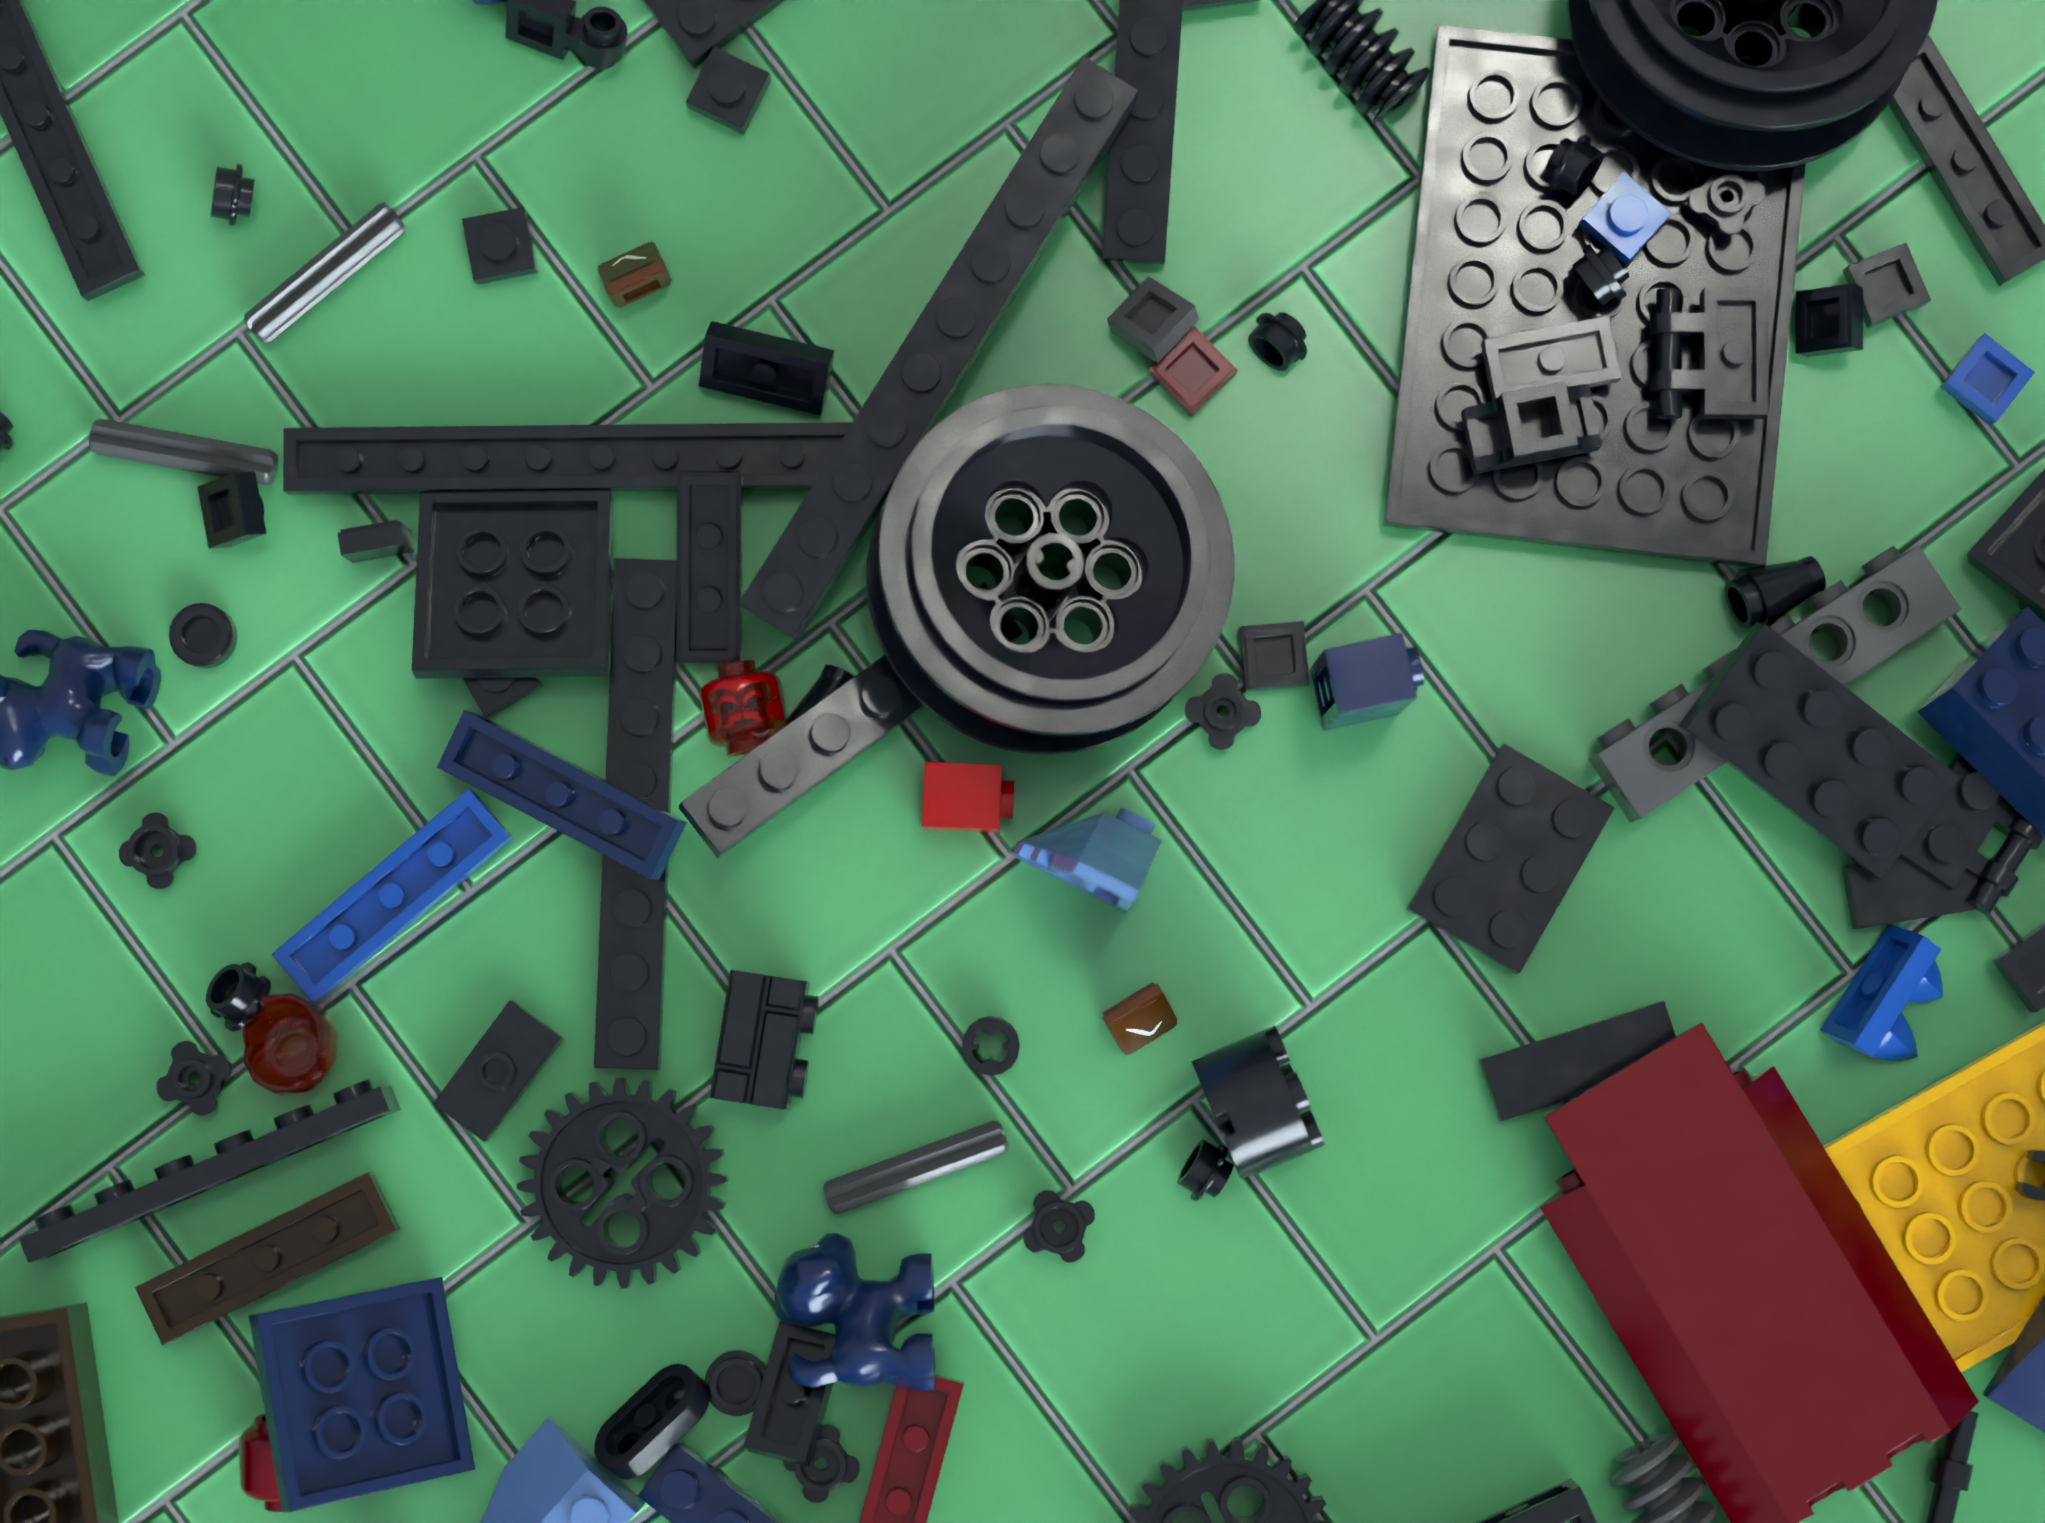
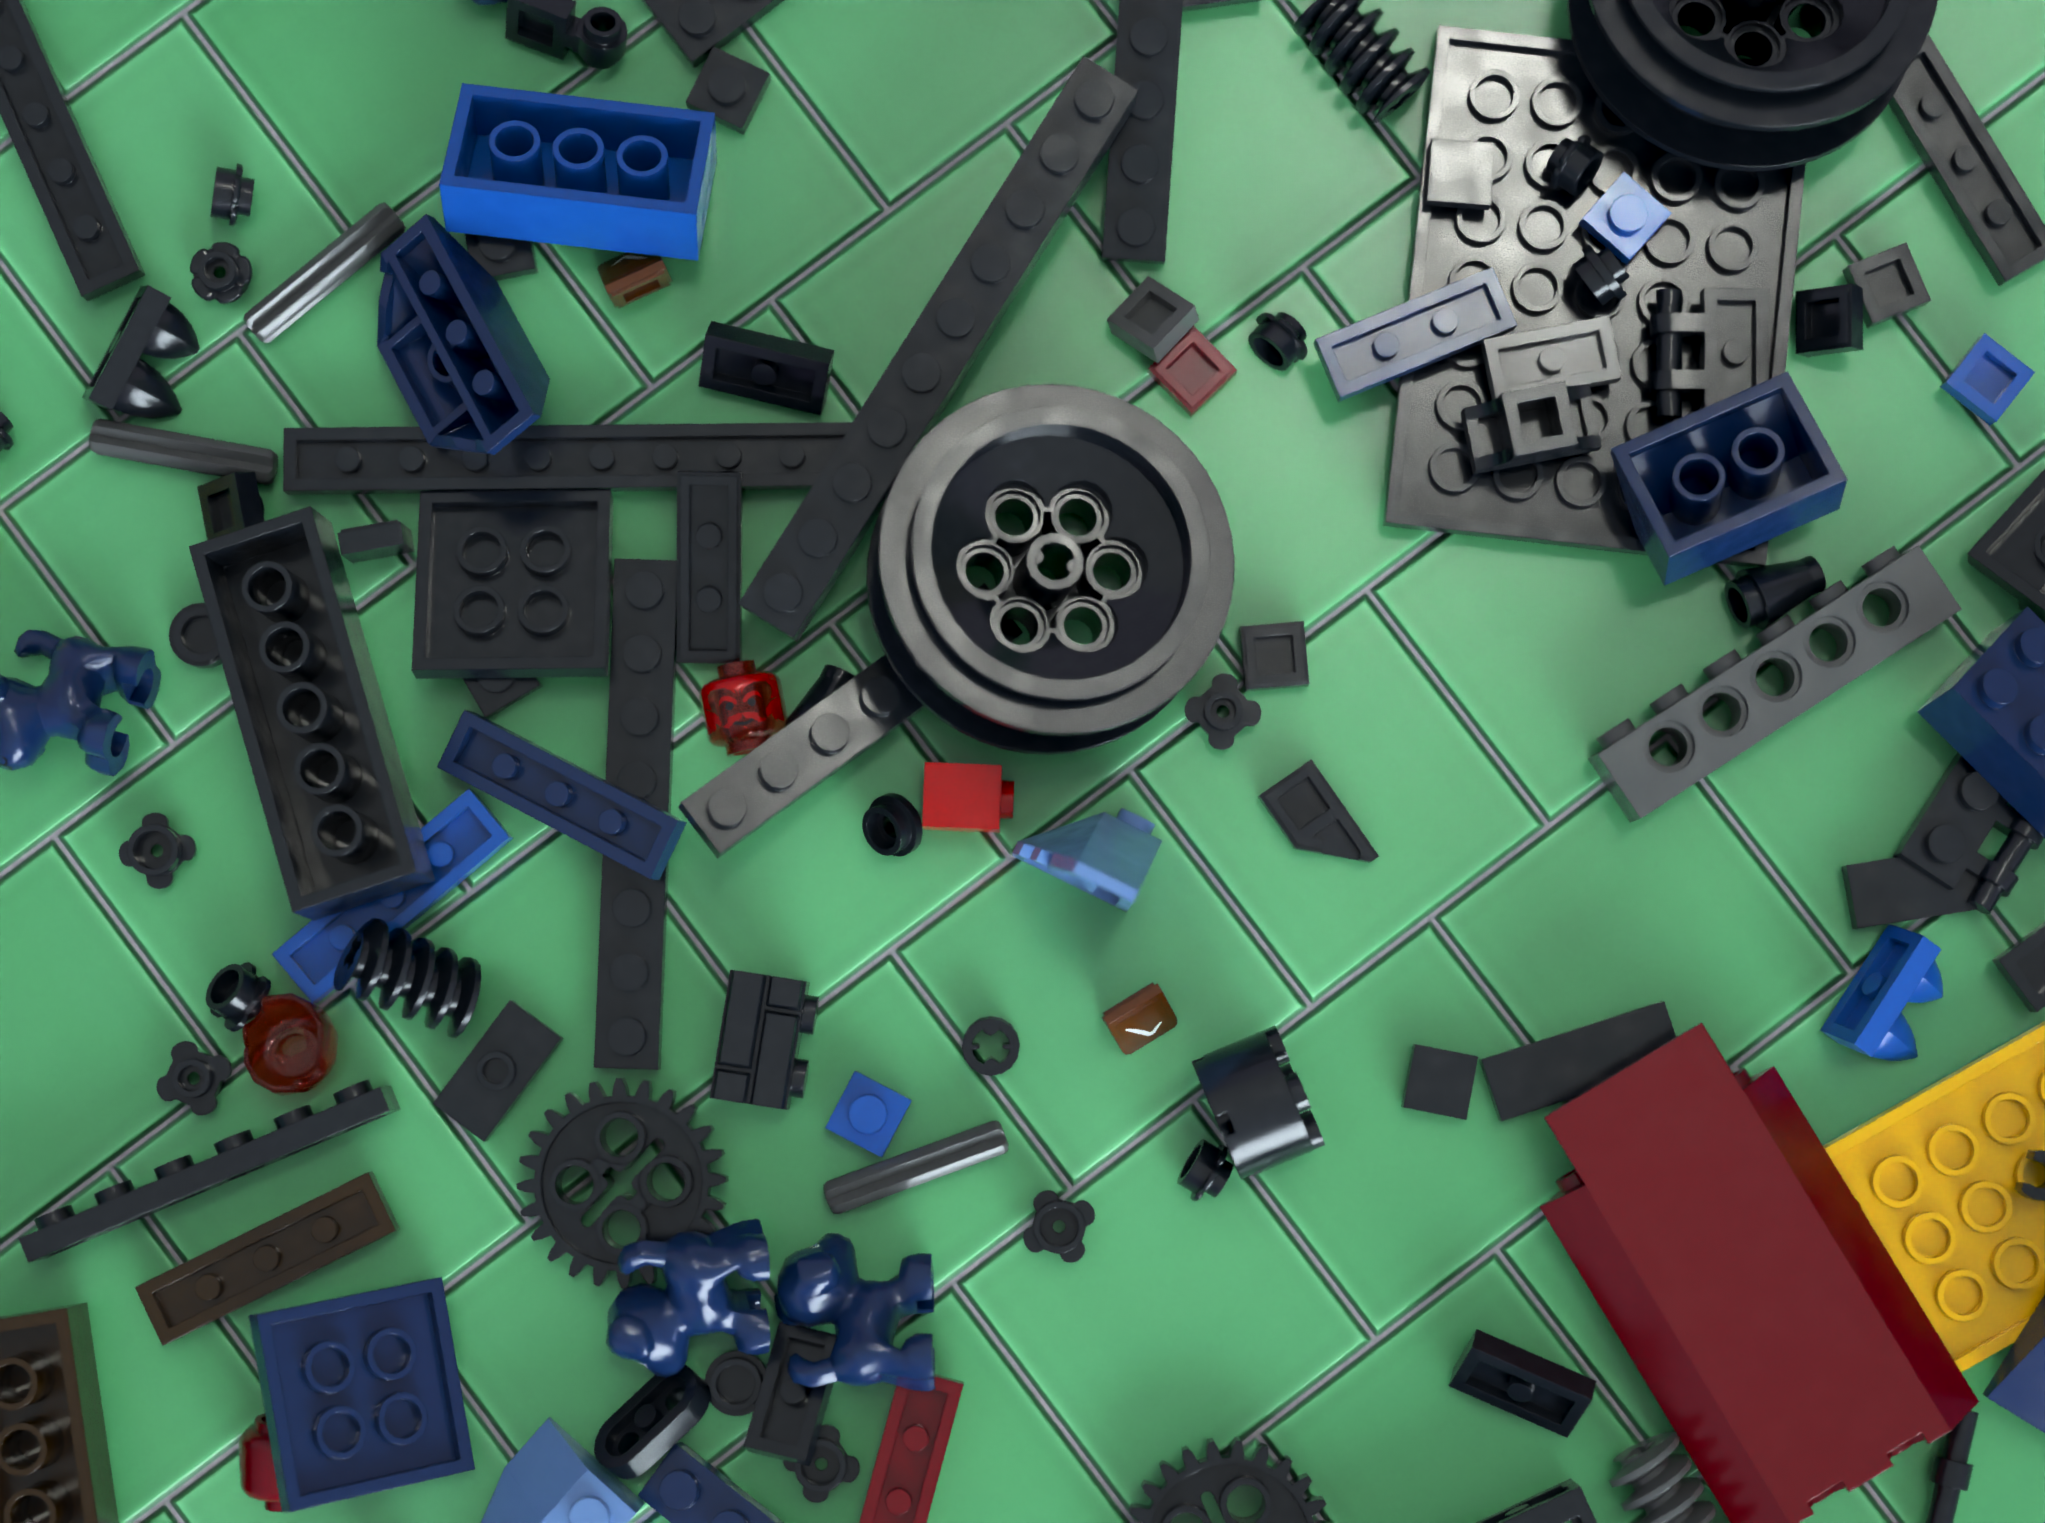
(126, 380): none -> black tile
(224, 289): none -> black plate
(311, 714): none -> black brick
(411, 972): none -> black piece
(455, 344): none -> dark blue wedge
(579, 171): none -> blue brick
(657, 1323): none -> dark blue animal
(868, 1114): none -> blue plate
(892, 825): none -> black plate
(1315, 817): none -> black tile
(1365, 681): dark blue brick -> none
(1415, 334): none -> plate
(1439, 1081): none -> black tile
(1460, 174): none -> tile
(1510, 858): black plate -> none
(1522, 1383): none -> black plate
(1726, 215): plate -> none
(1728, 478): none -> dark blue slope
(1819, 750): black plate -> none

